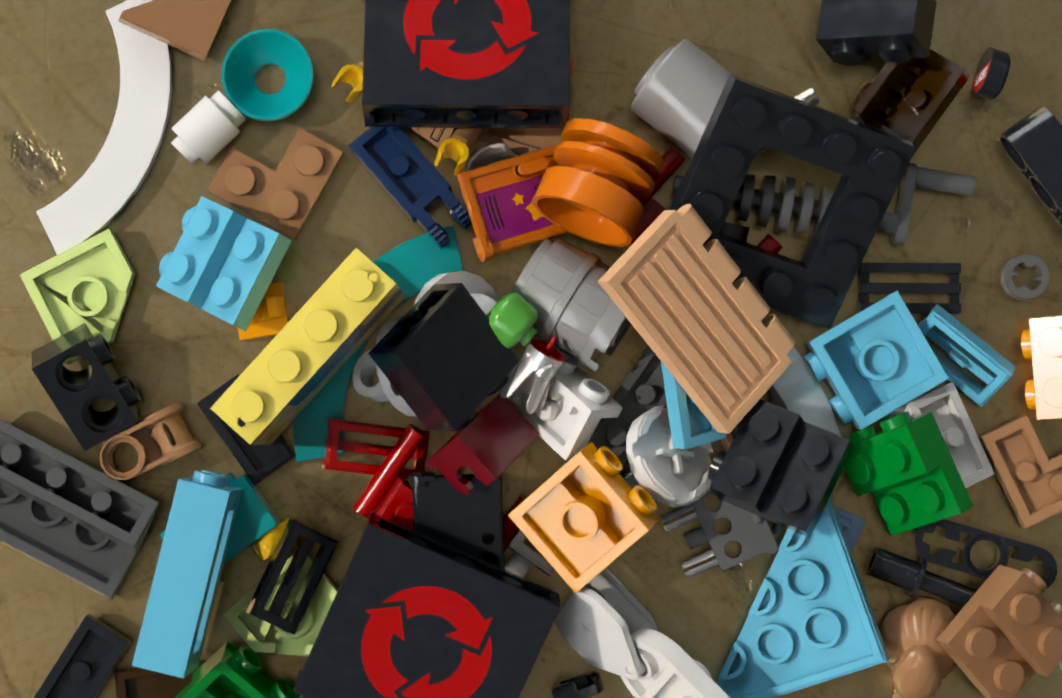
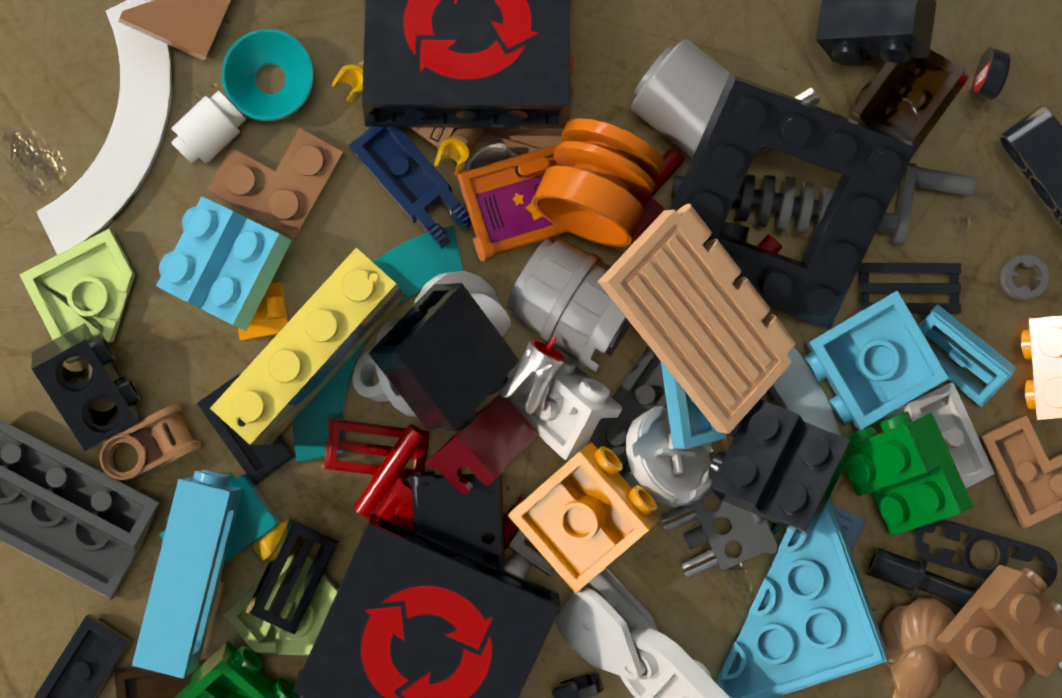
(513, 320): bright green piece -> none

